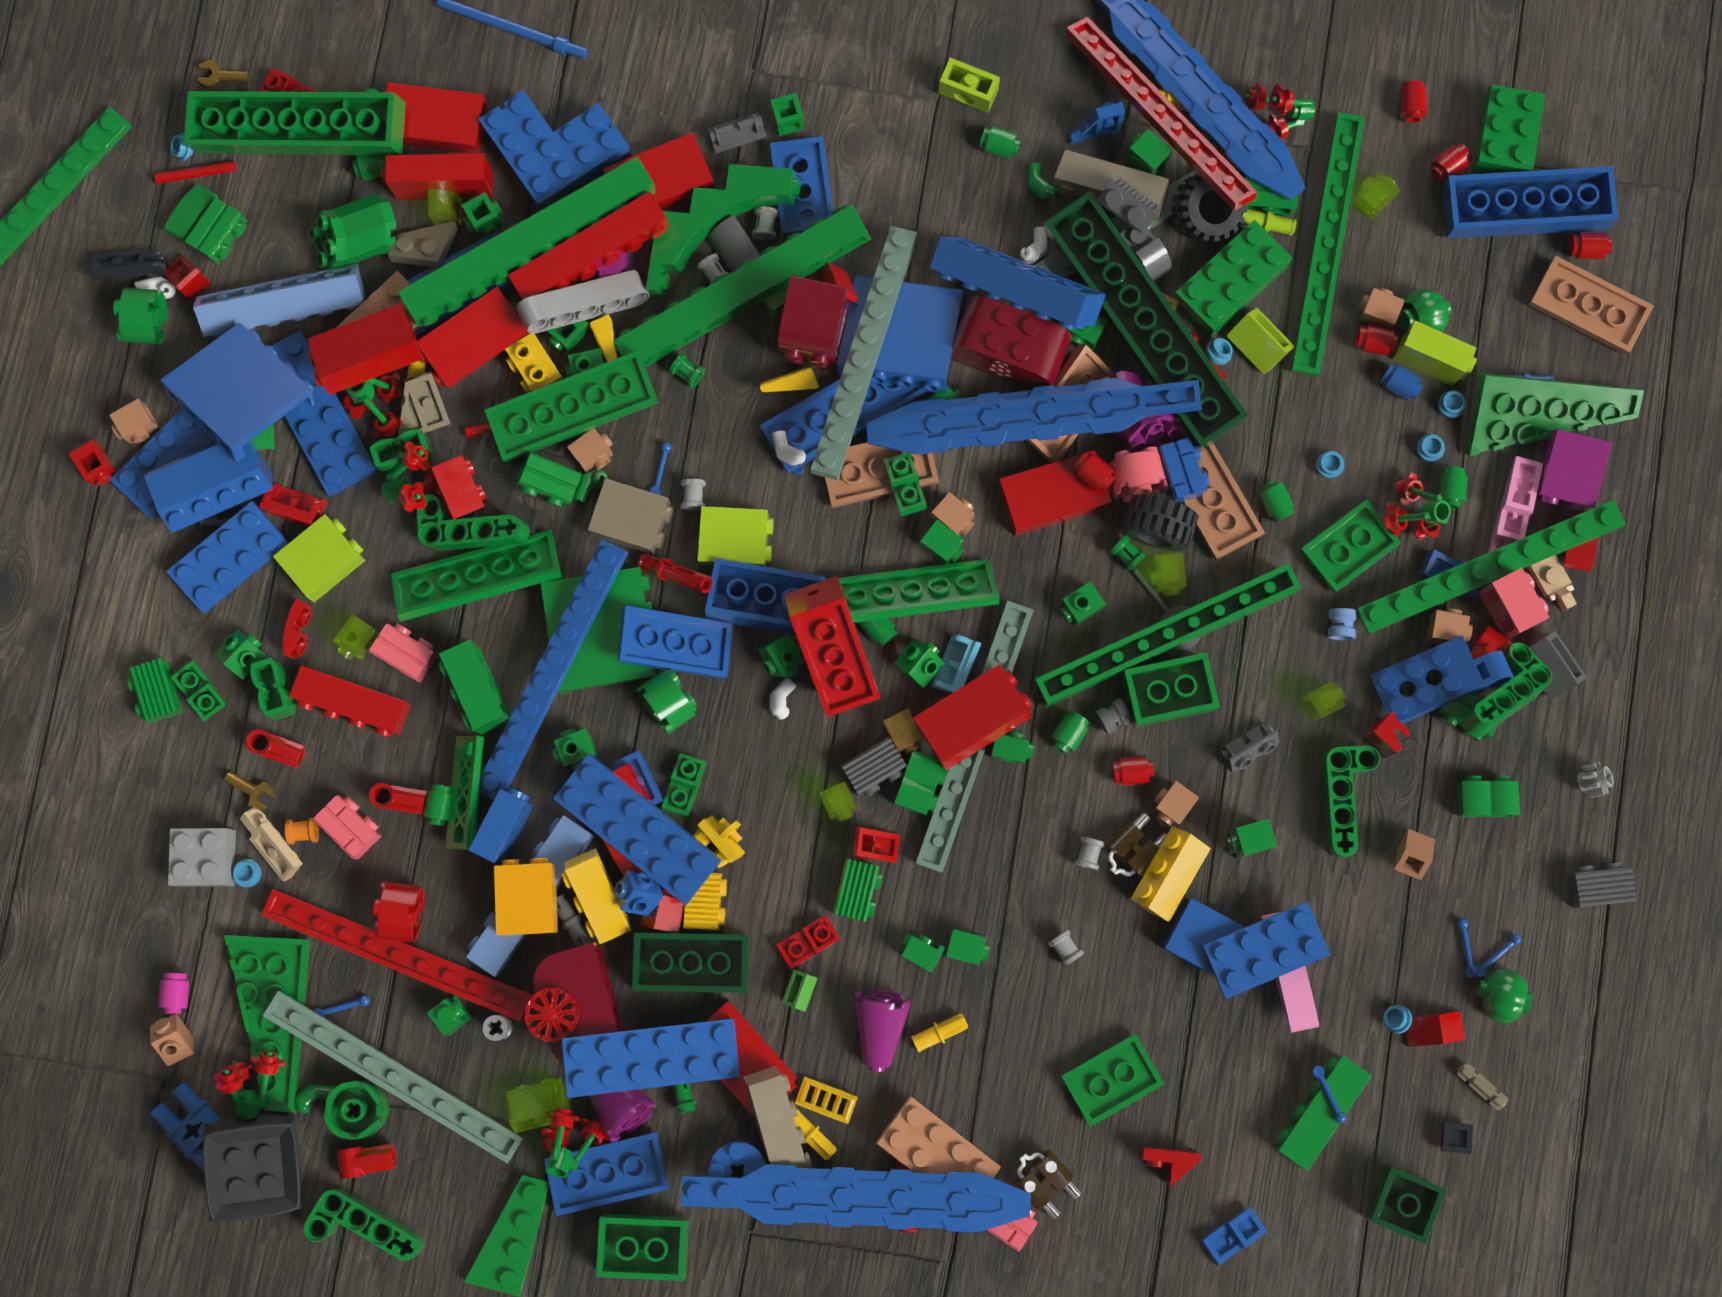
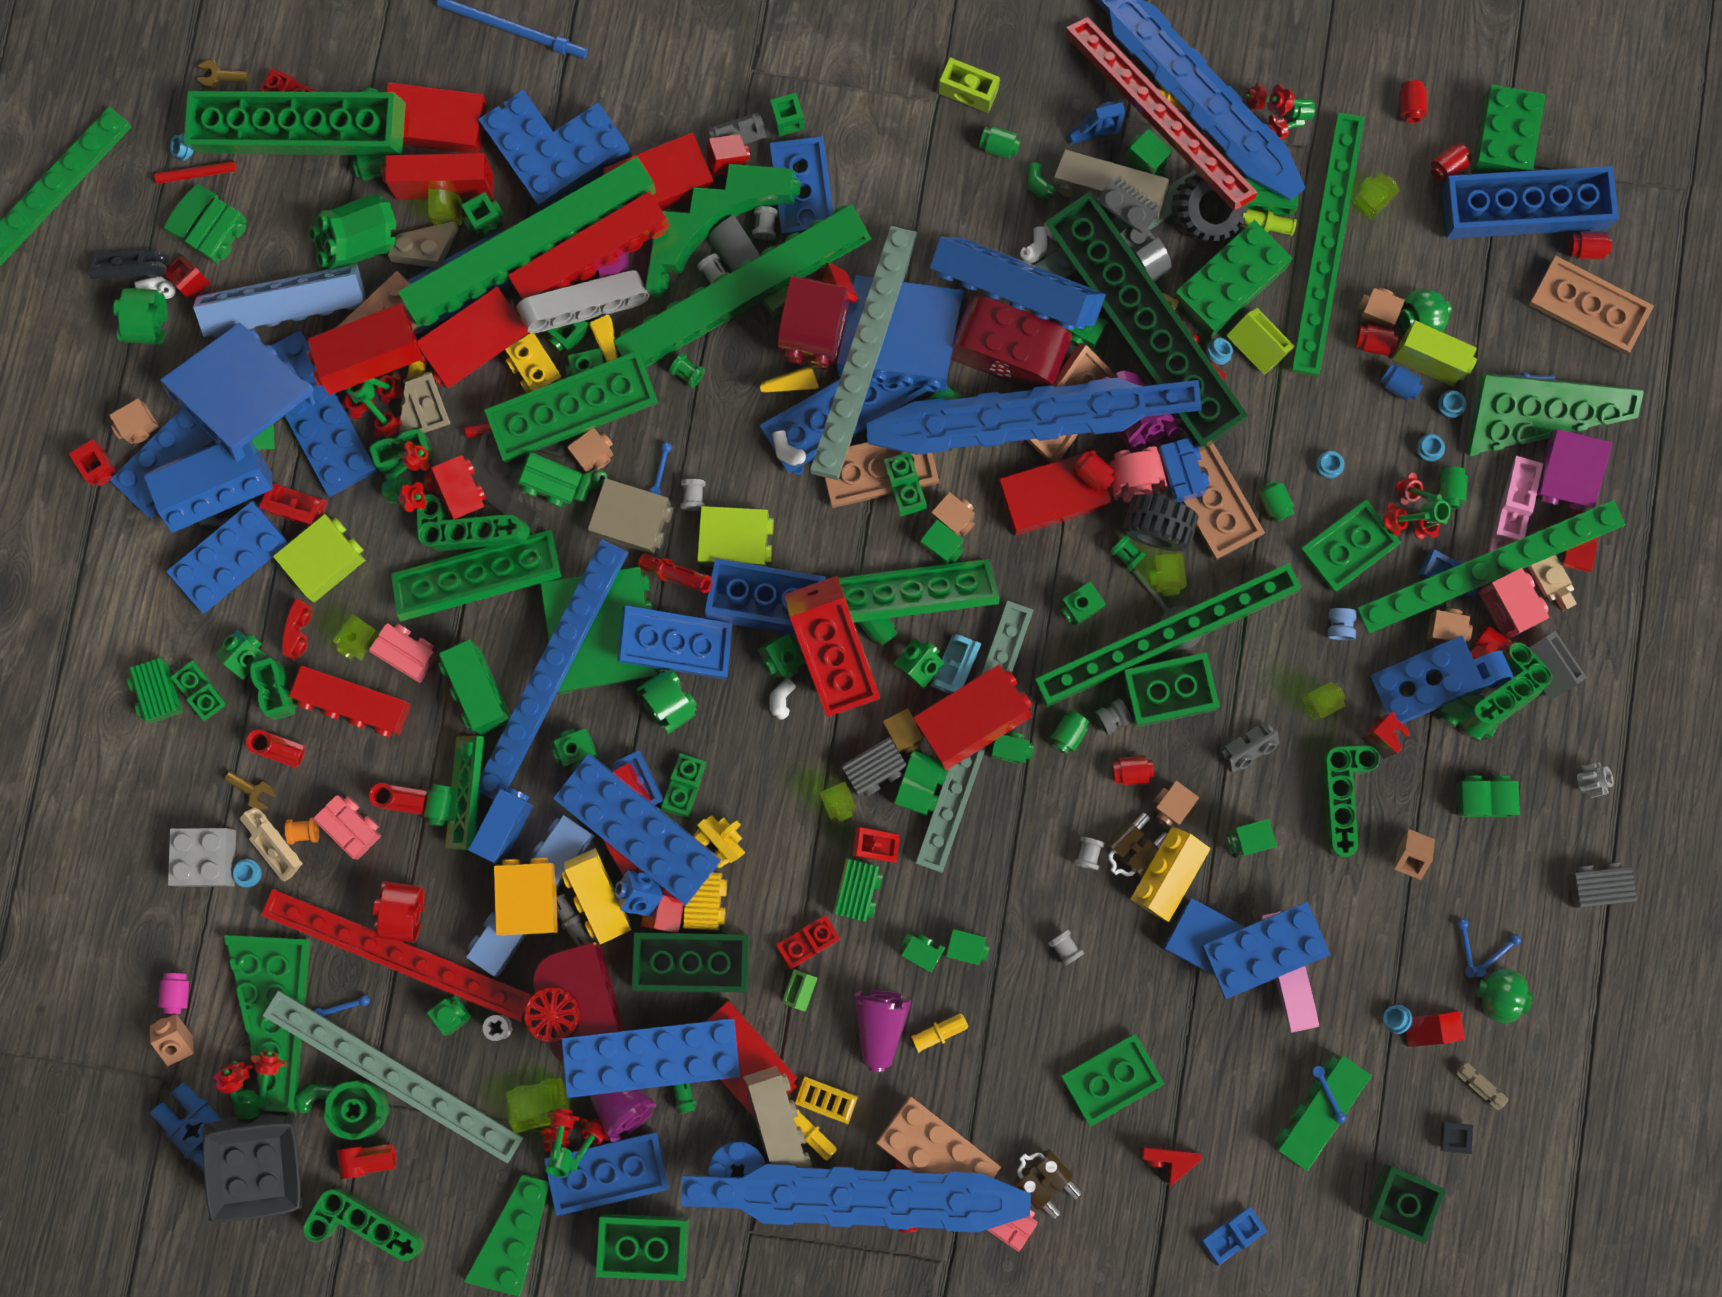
(726, 151): none -> brick

